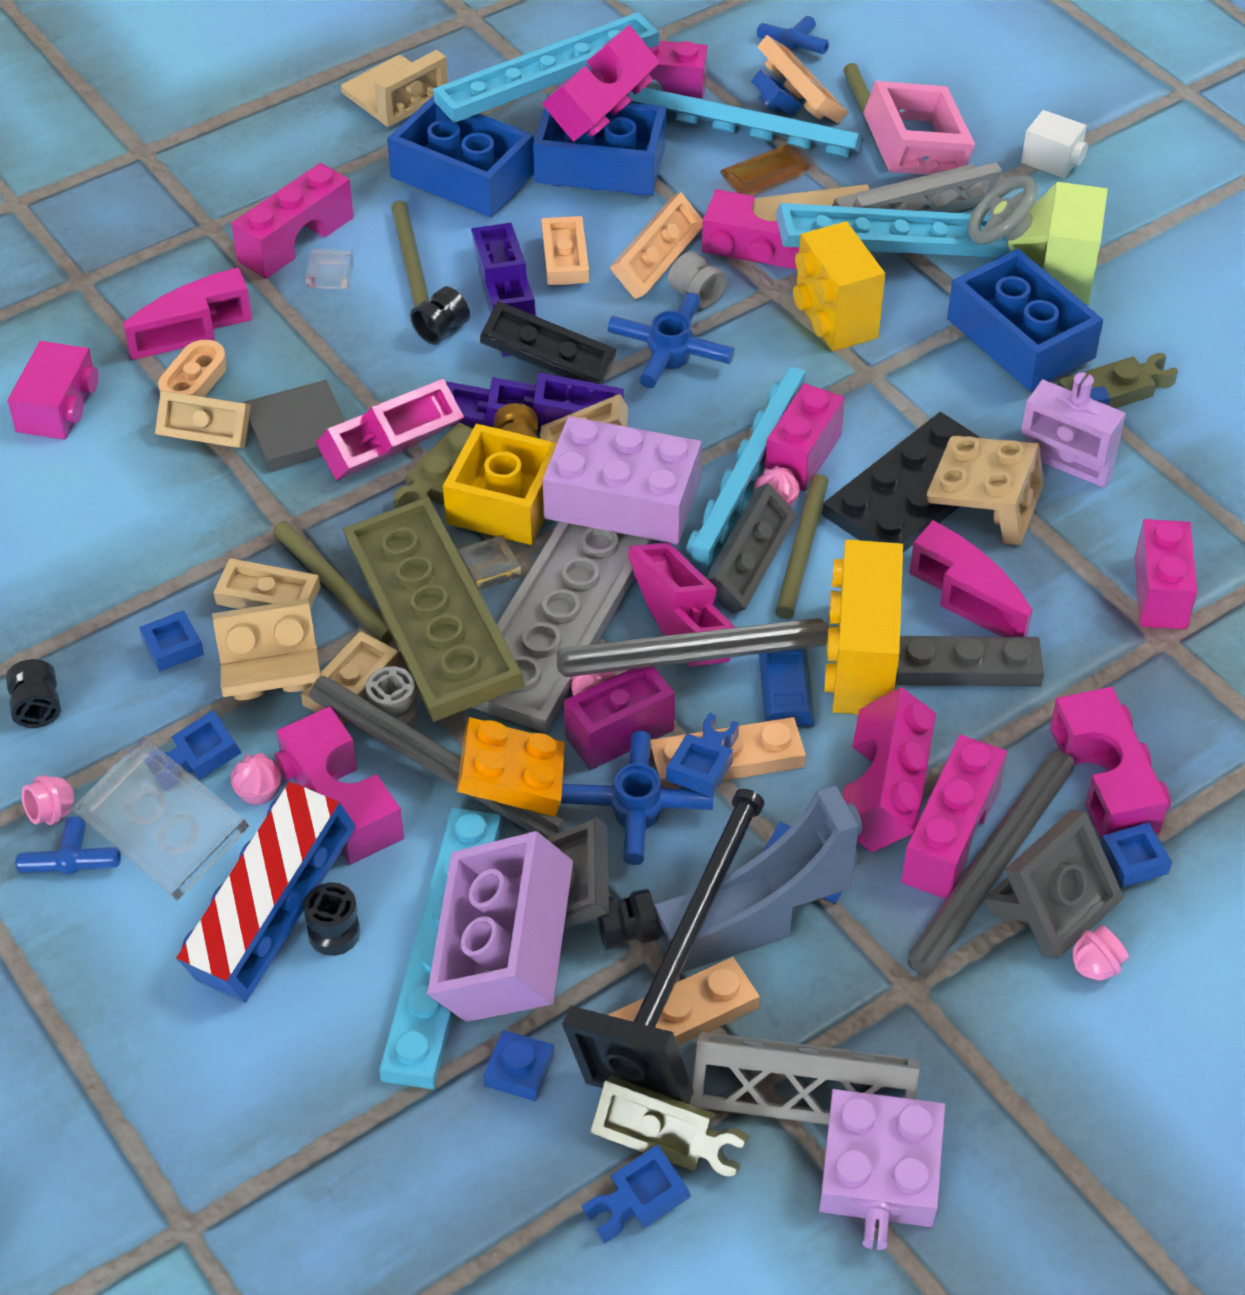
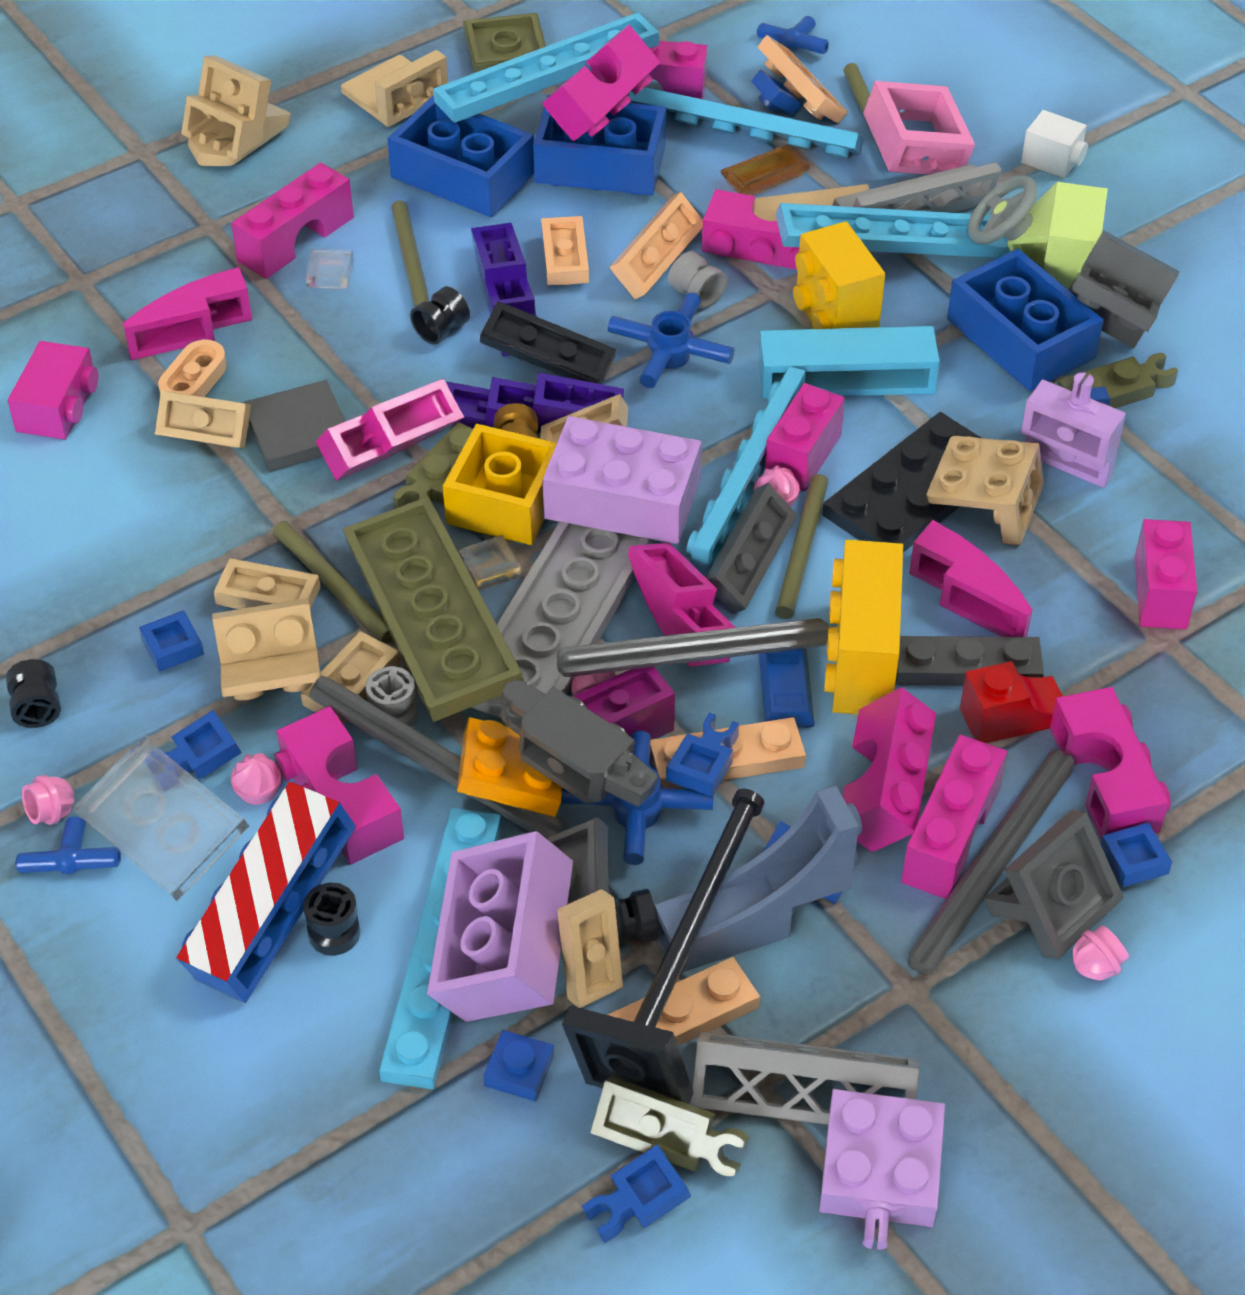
(230, 114): none -> tan piece
(501, 39): none -> olive tile
(575, 745): none -> dark grey hinge
(590, 948): none -> tan plate
(853, 359): none -> medium azure brick
(1006, 704): none -> red arch
(1123, 287): none -> dark grey bracket

